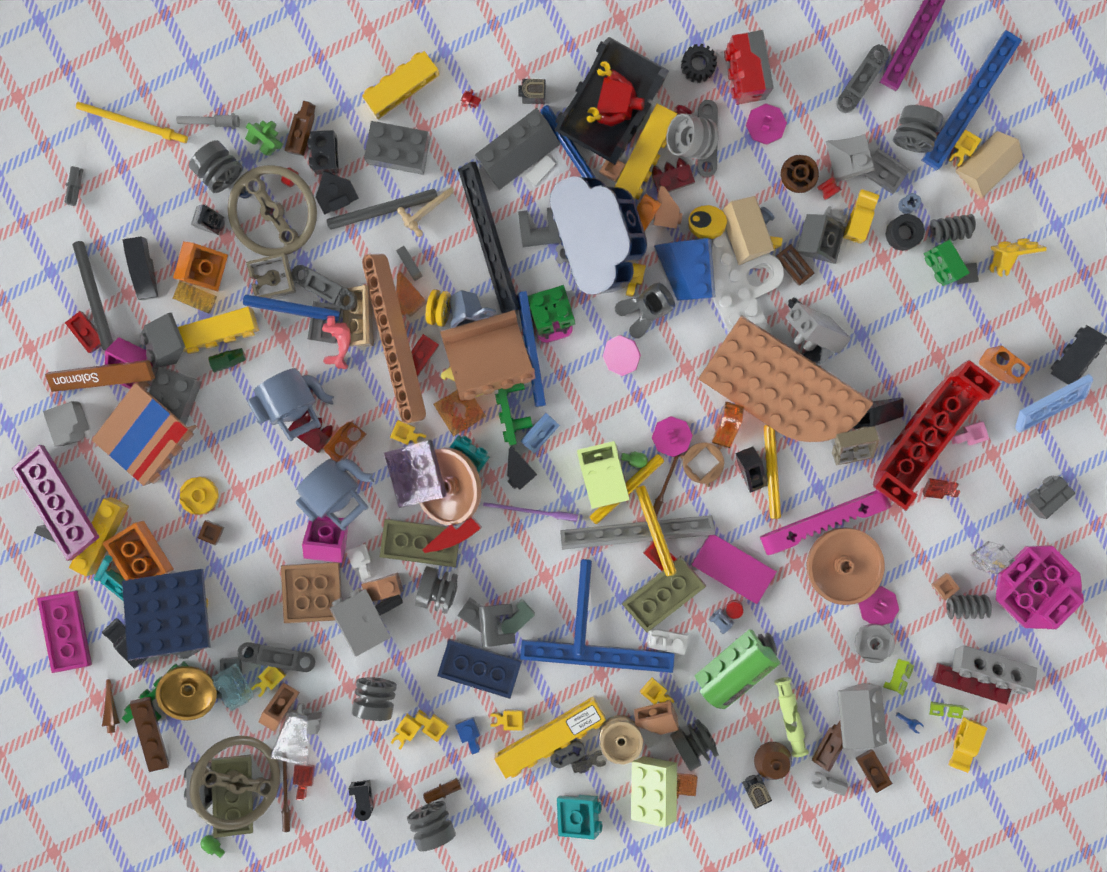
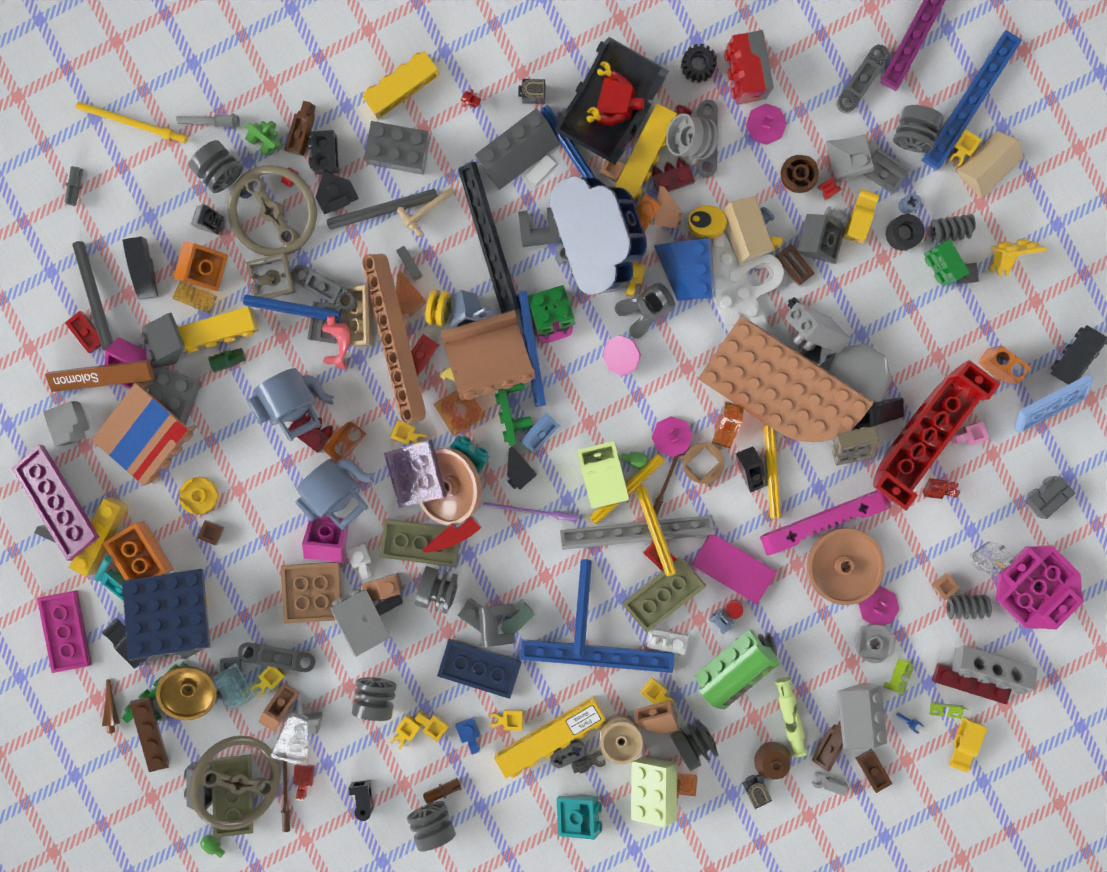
(863, 370): none -> light grey piece

